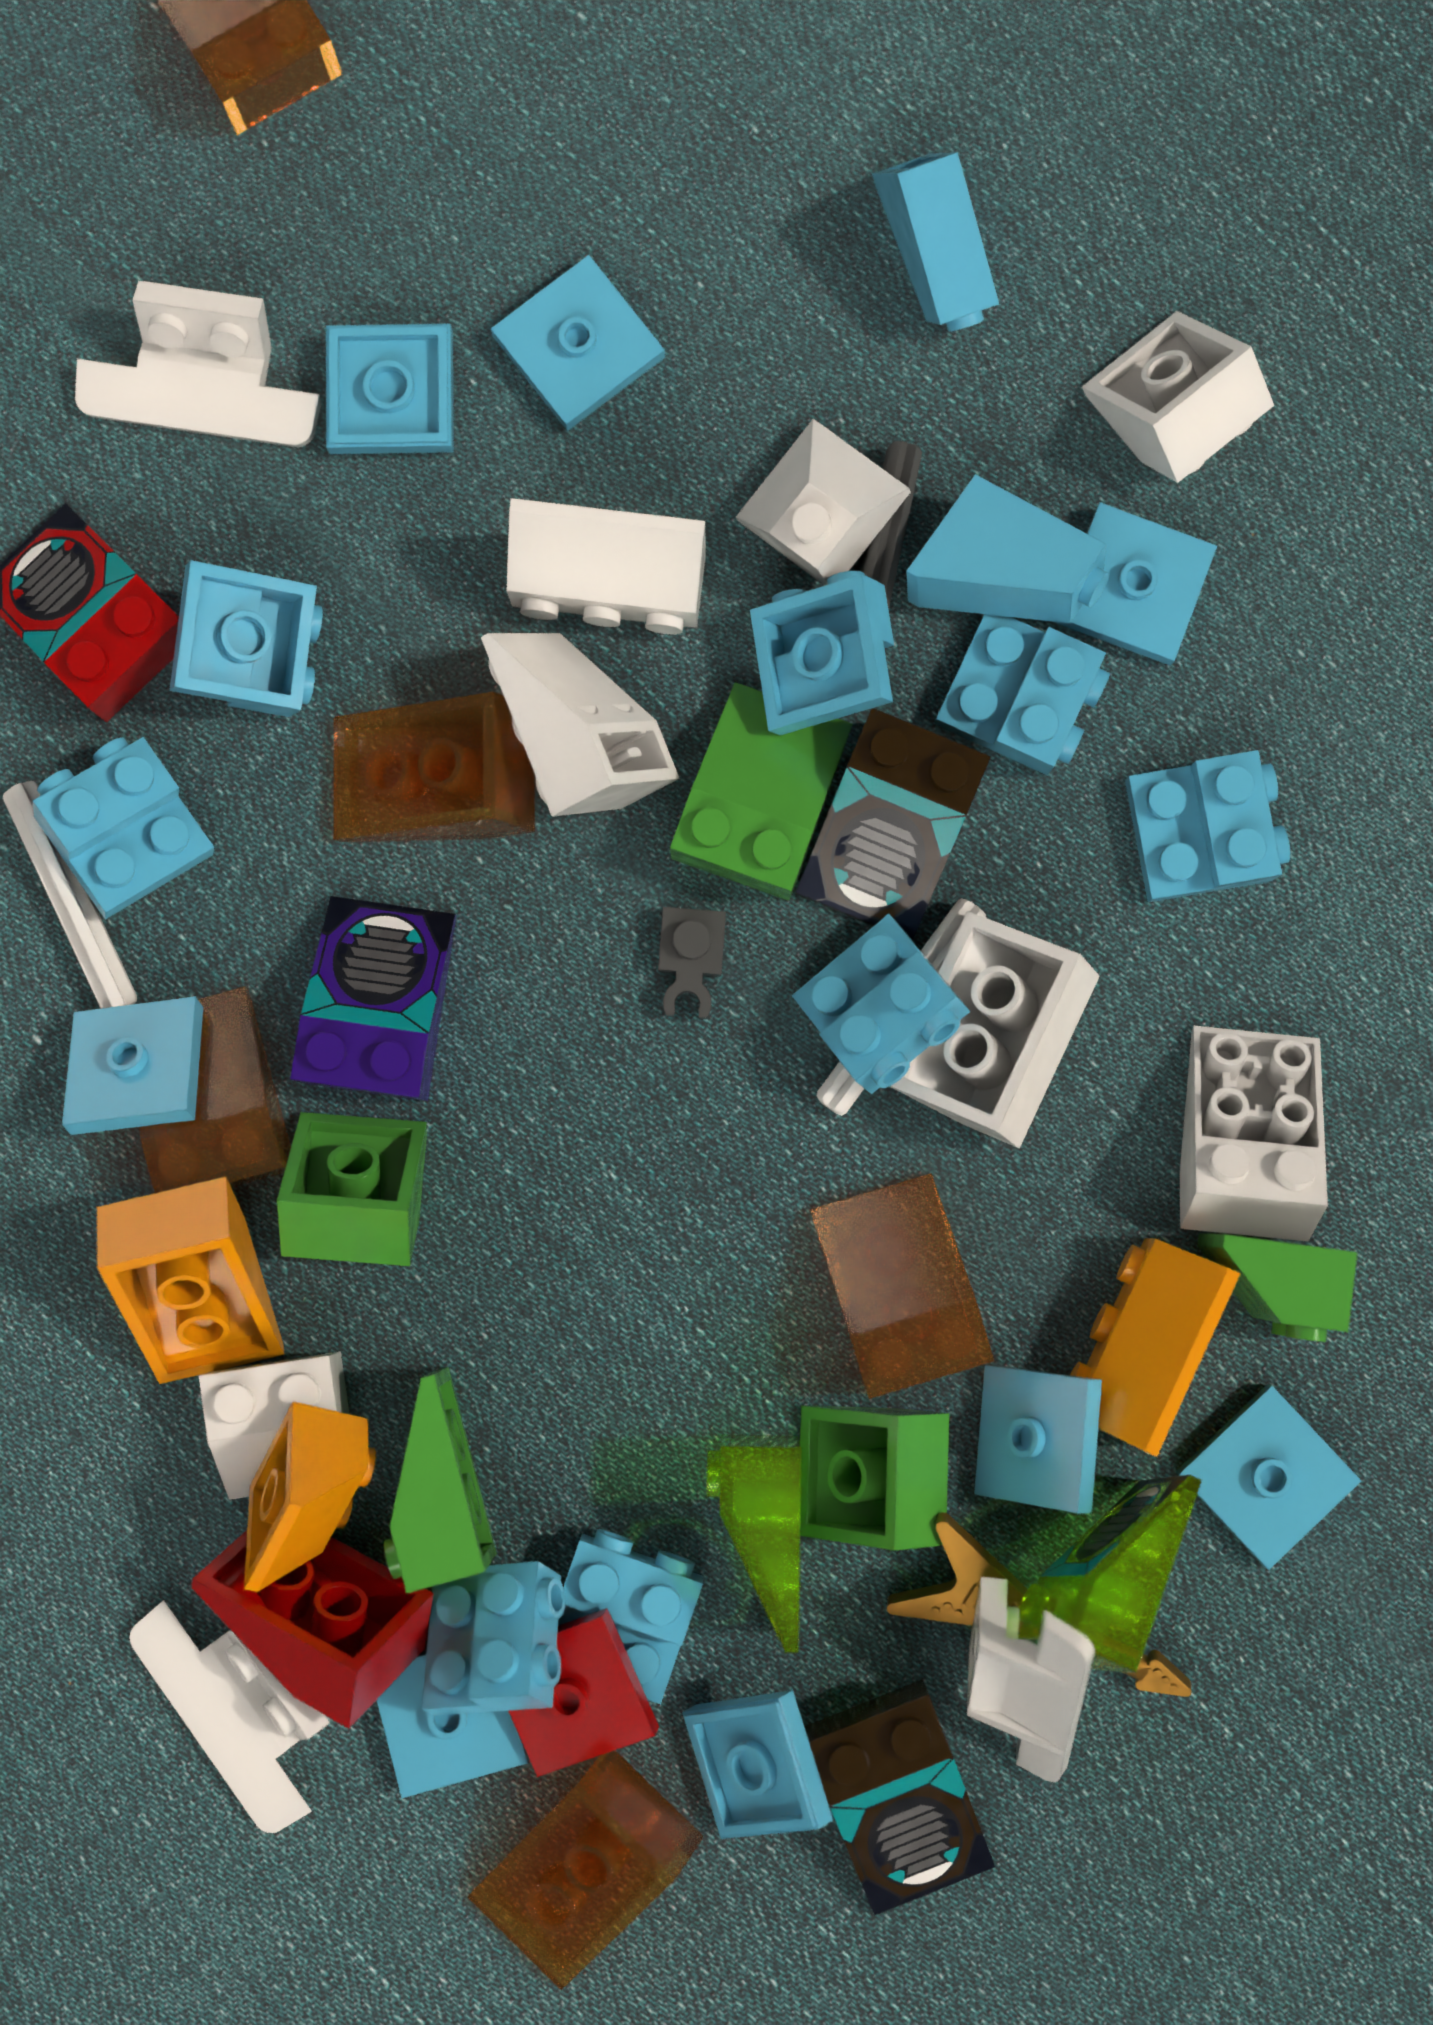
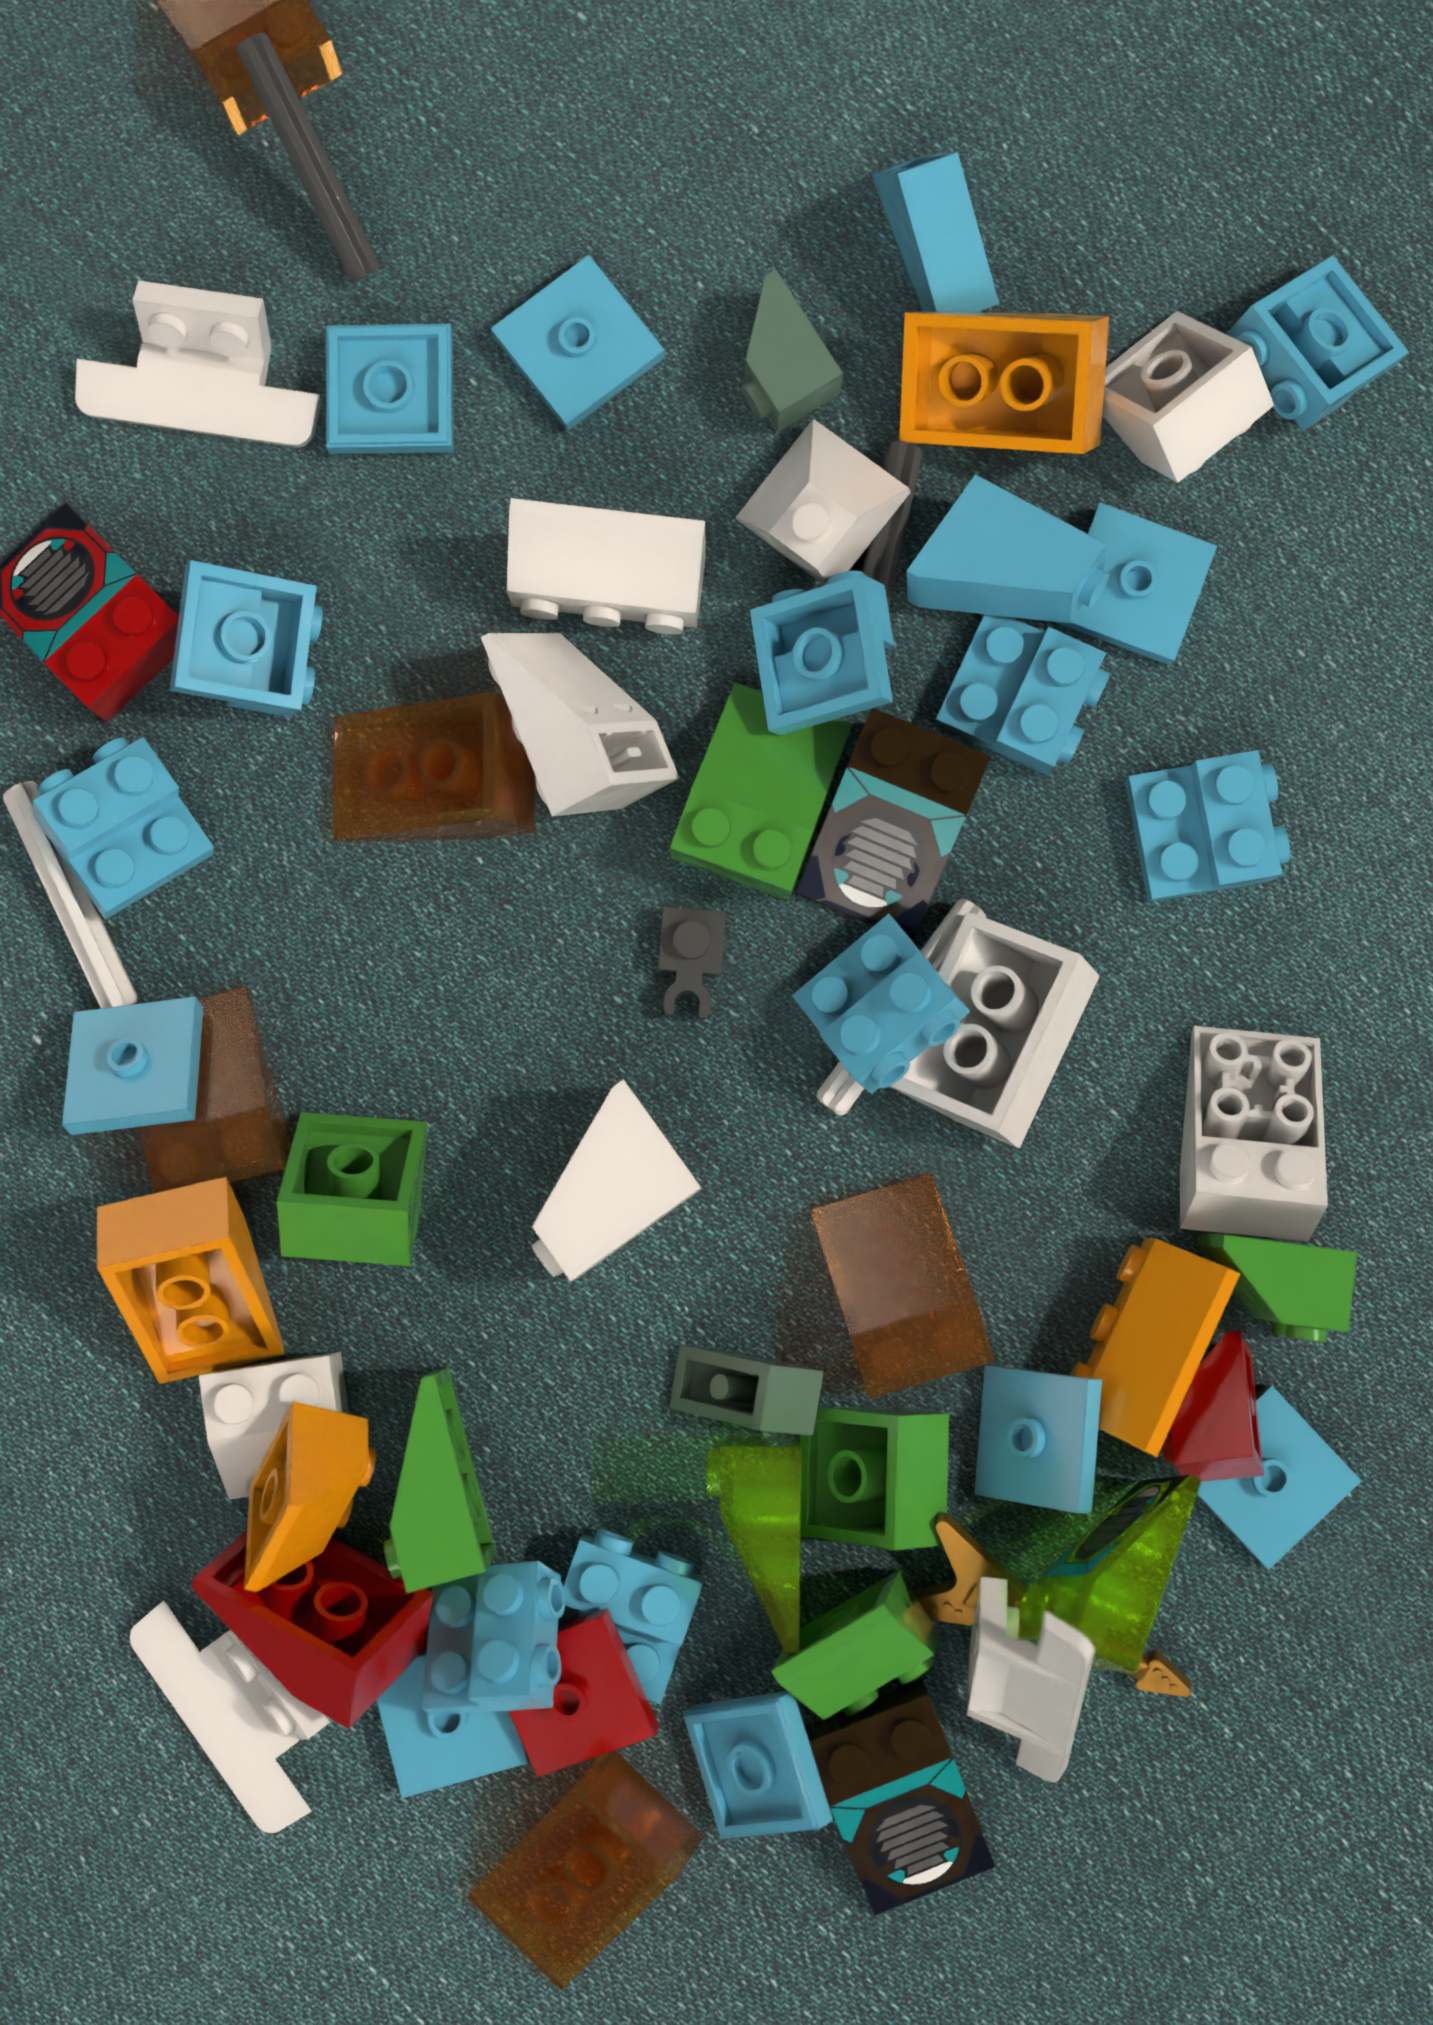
(307, 155): none -> dark grey axle
(375, 999): slope -> none
(611, 1188): none -> white slope
(746, 1390): none -> sand green slope
(786, 360): none -> sand green slope
(859, 1649): none -> bright green slope
(1004, 380): none -> light orange slope
(1218, 1419): none -> red slope
(1317, 342): none -> medium azure plate

